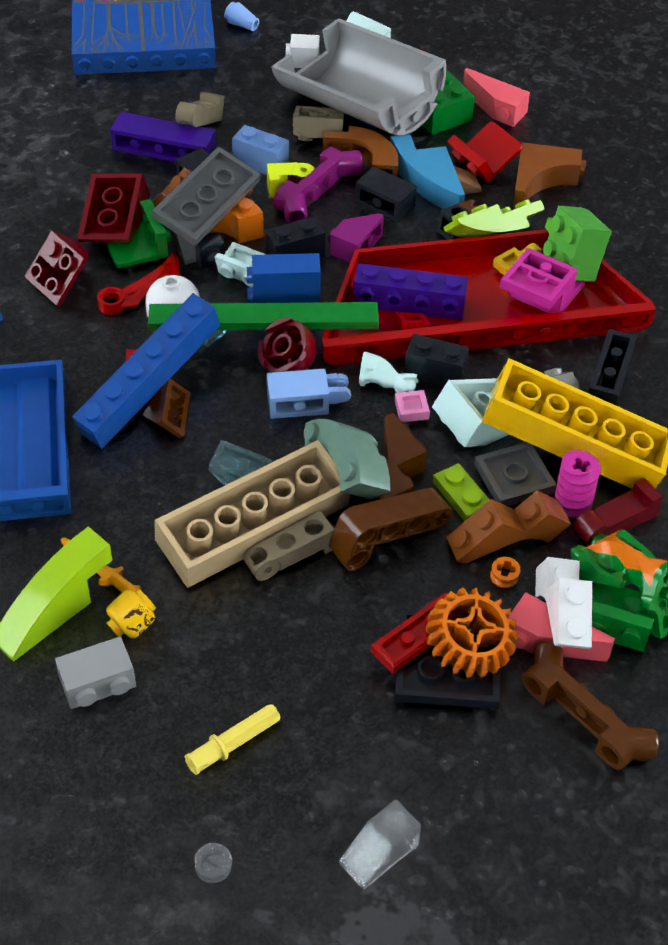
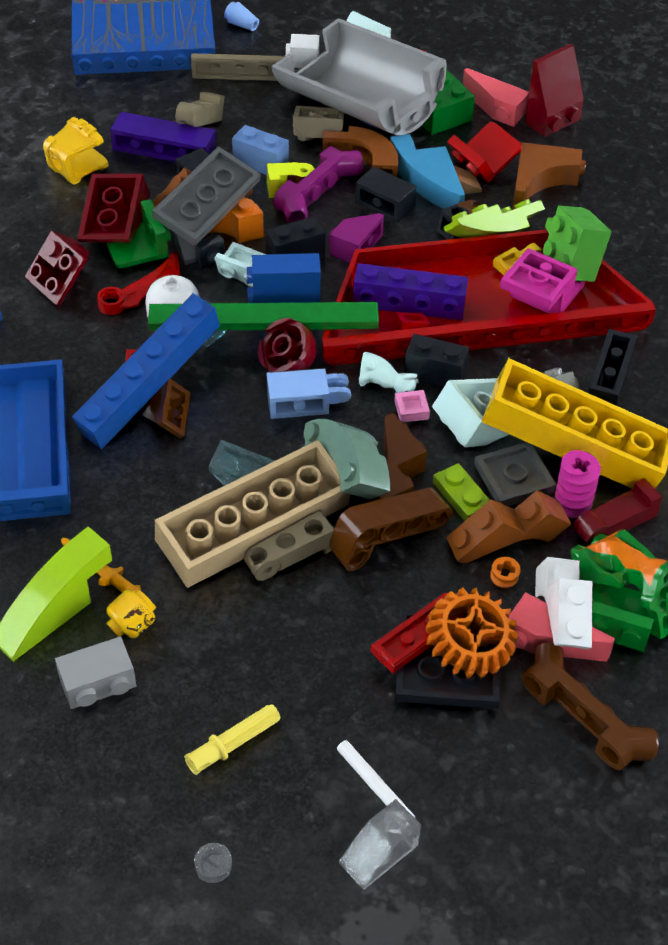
(72, 150): none -> yellow piece
(233, 66): none -> dark tan tile
(368, 774): none -> white bar
(554, 92): none -> dark red slope

